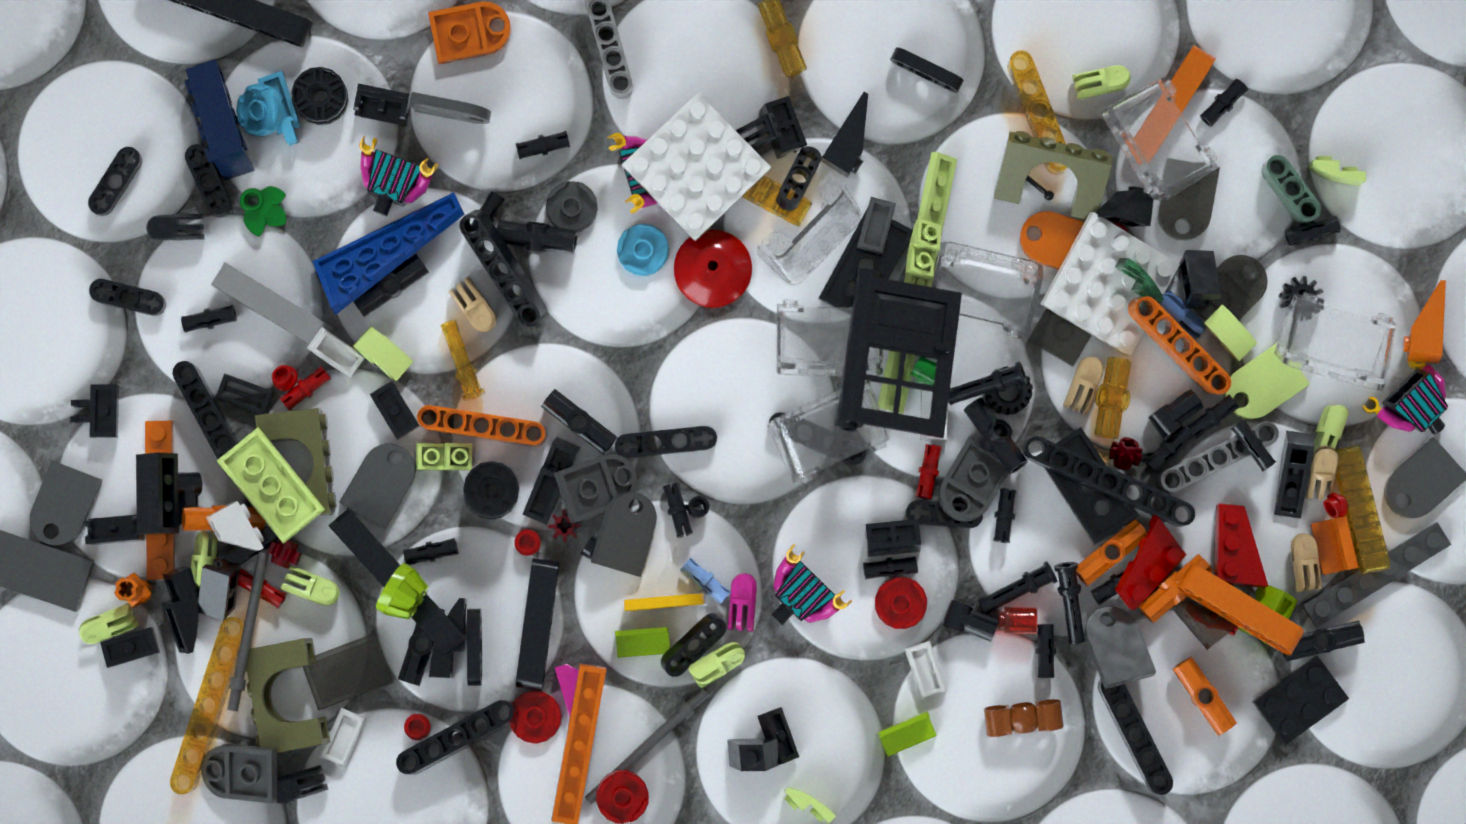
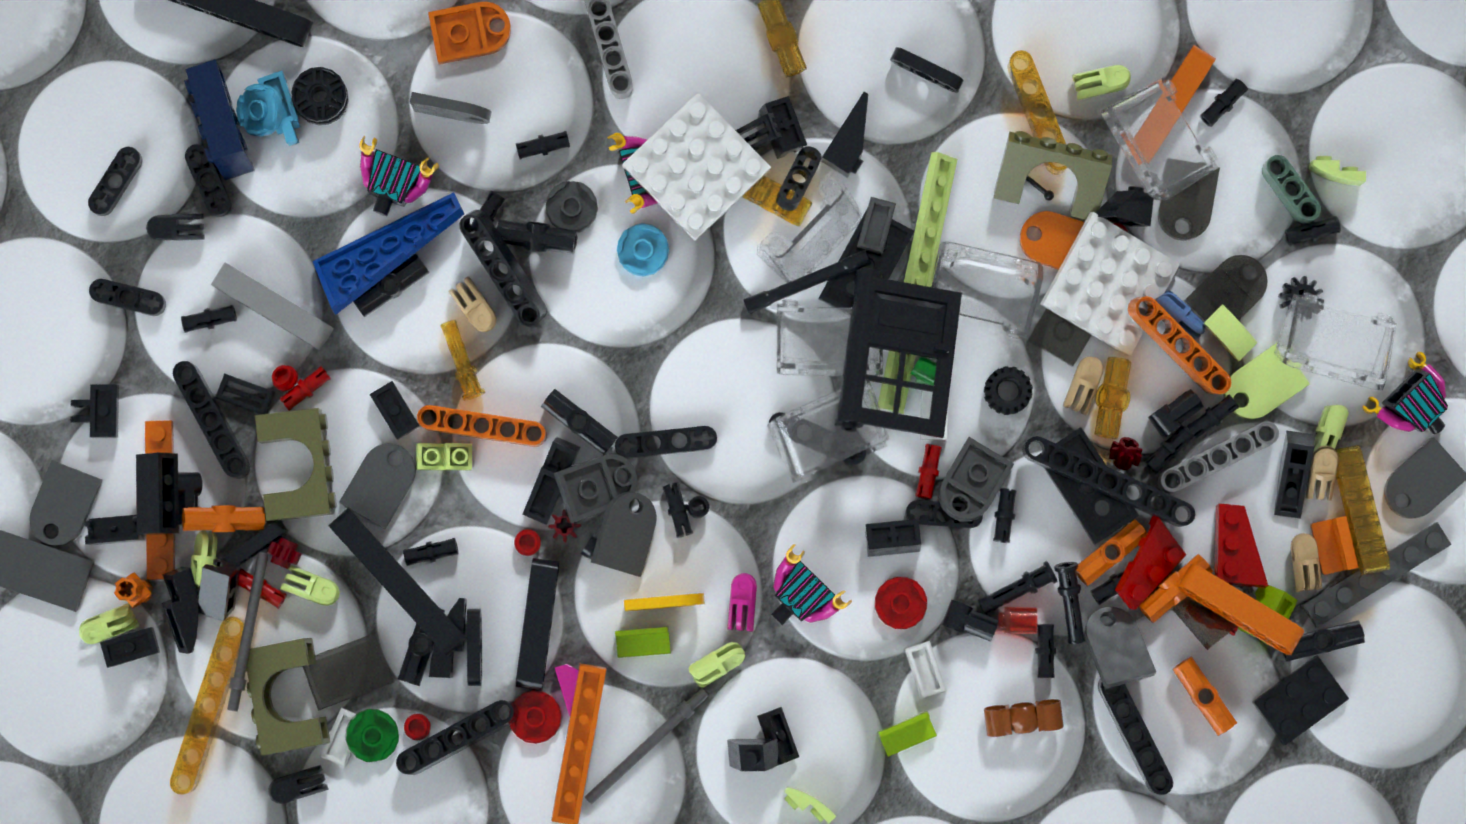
(234, 528): white slope -> none
(245, 772): dark grey tile -> none
(266, 211): green plate -> none
(271, 485): yellowish green tile -> none
(335, 352): white tile -> none
(372, 735): none -> green tile
(382, 104): black hinge -> none
(383, 353): yellowish green slope -> none
(402, 593): lime piece -> none
(491, 474): black wheel -> none
(622, 796): red tile -> none
(674, 652): black beam -> none
(705, 581): light blue pin -> none
(715, 287): red dish -> none
(847, 265): none -> black piece
(890, 567): black pin -> none
(922, 249): yellowish green slope -> none
(995, 435): black piece -> none
(997, 381): black pin -> none
(1143, 283): clear green slope -> none
(1199, 278): black hinge -> none
(1253, 445): black pin -> none
(1335, 505): red plate -> none
(1426, 333): orange slope -> none

